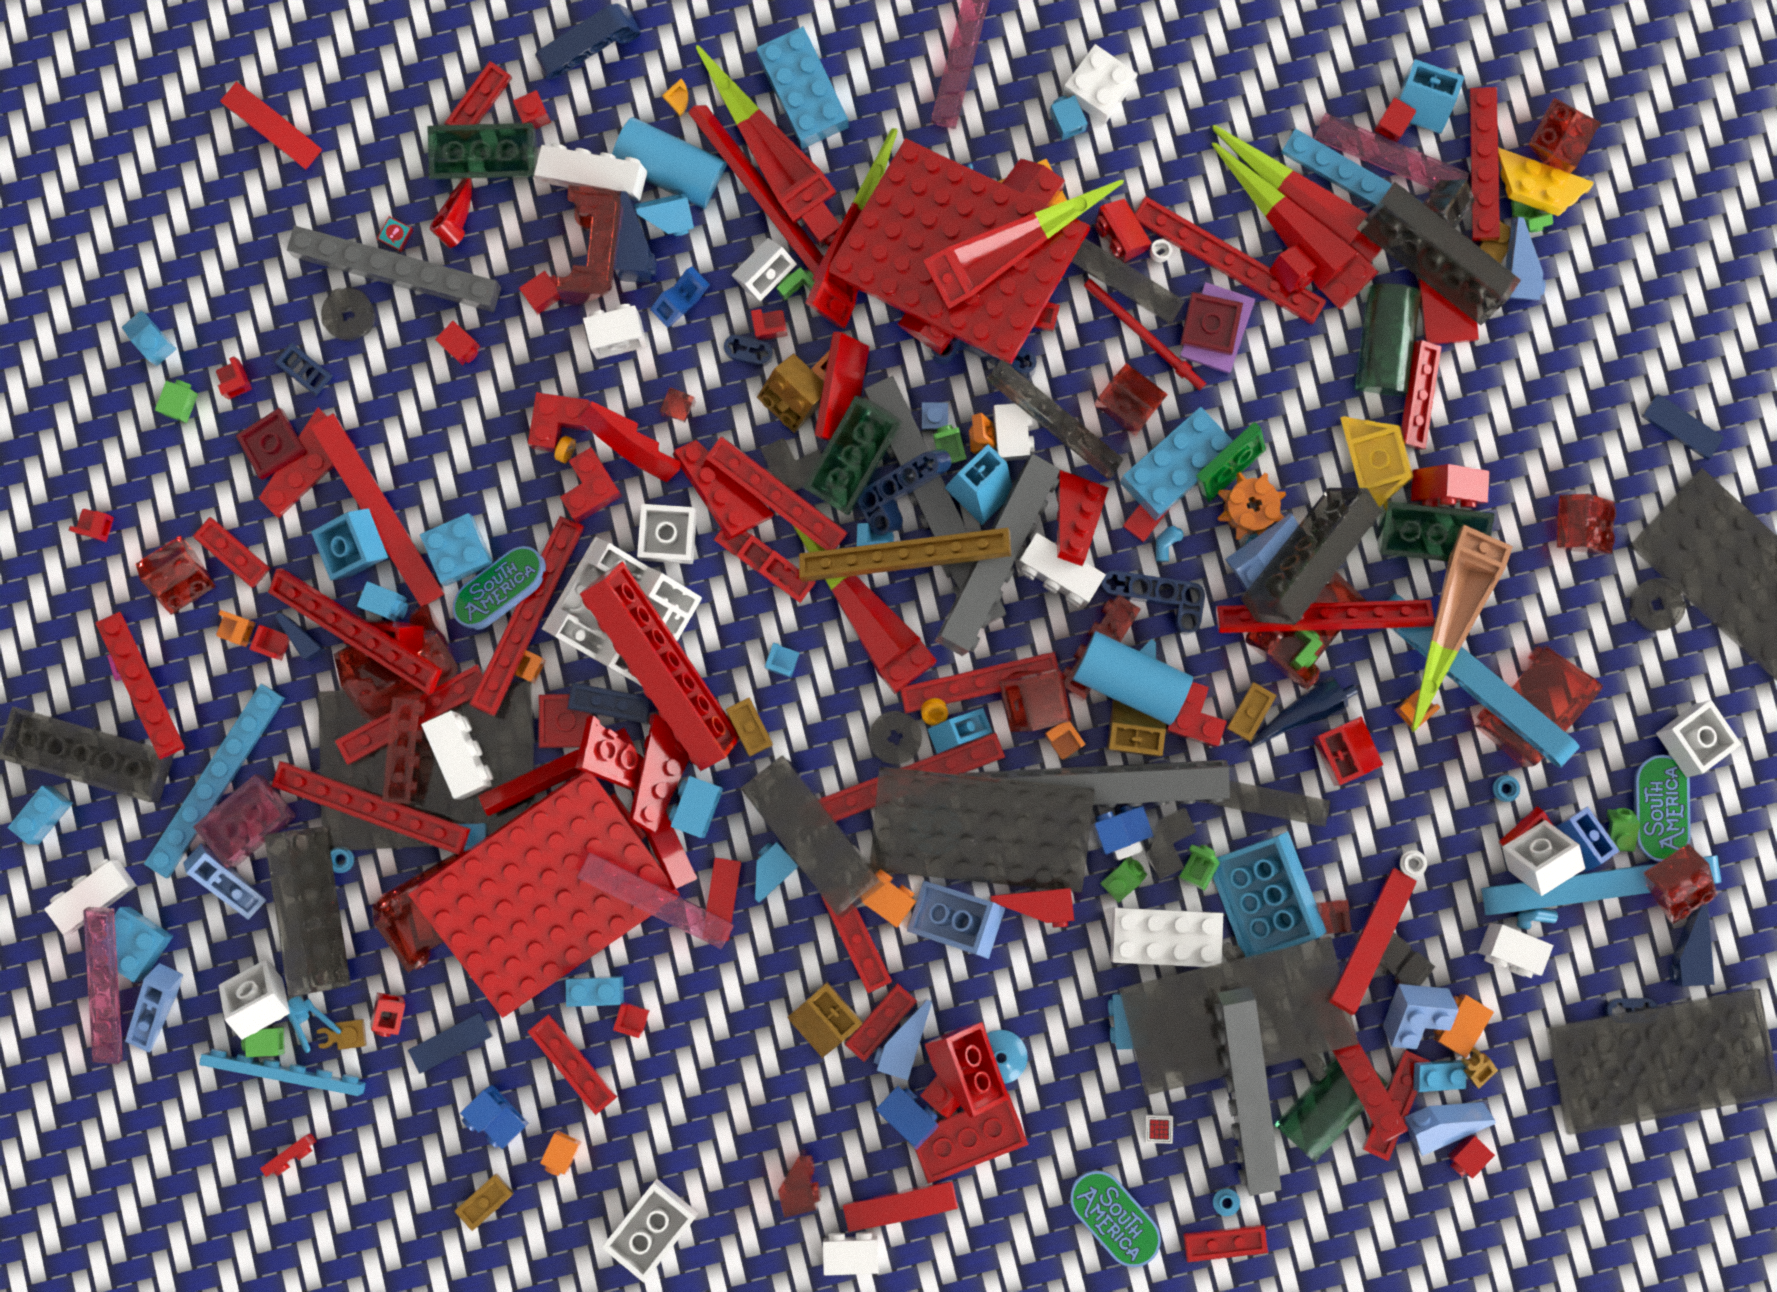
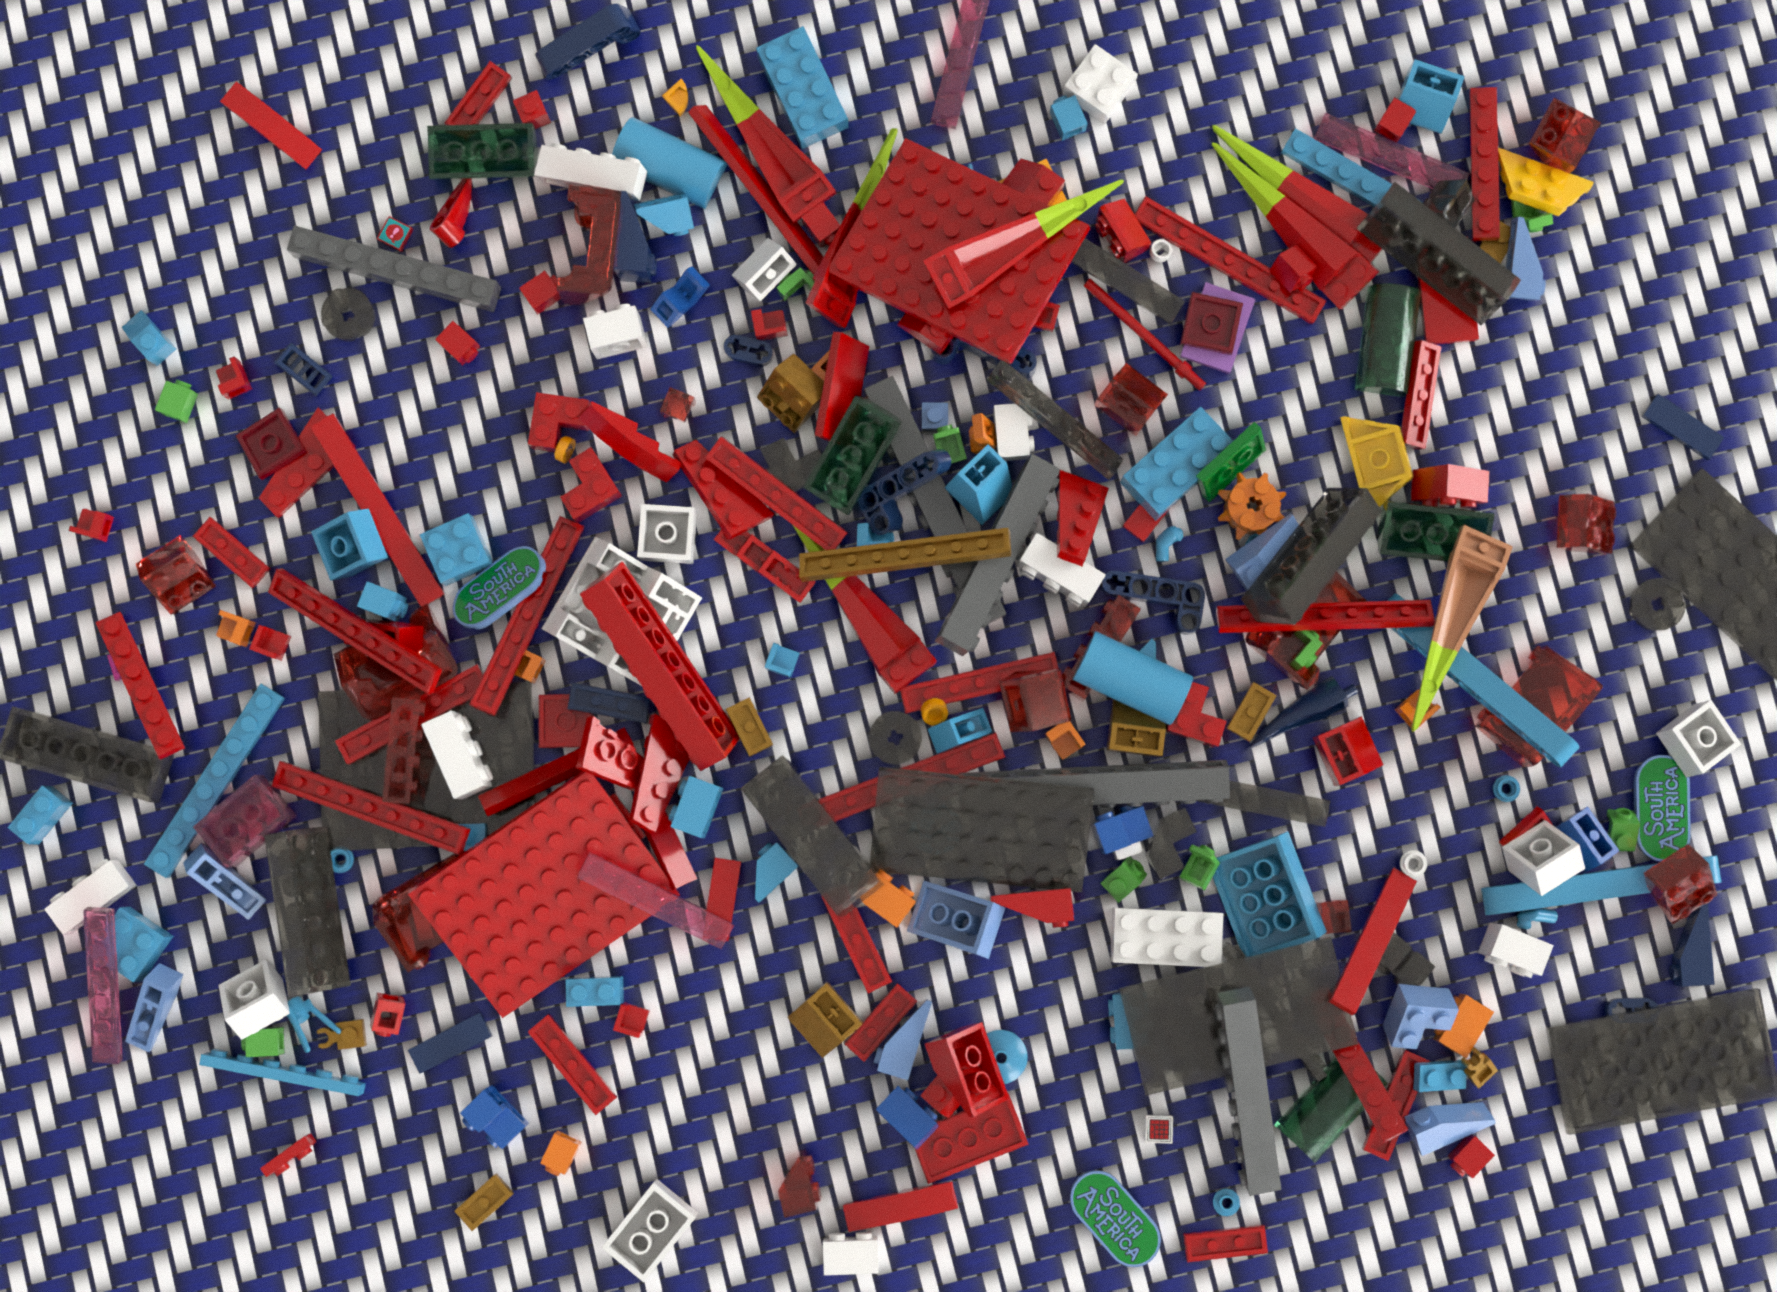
(302, 641): dark blue slope -> none

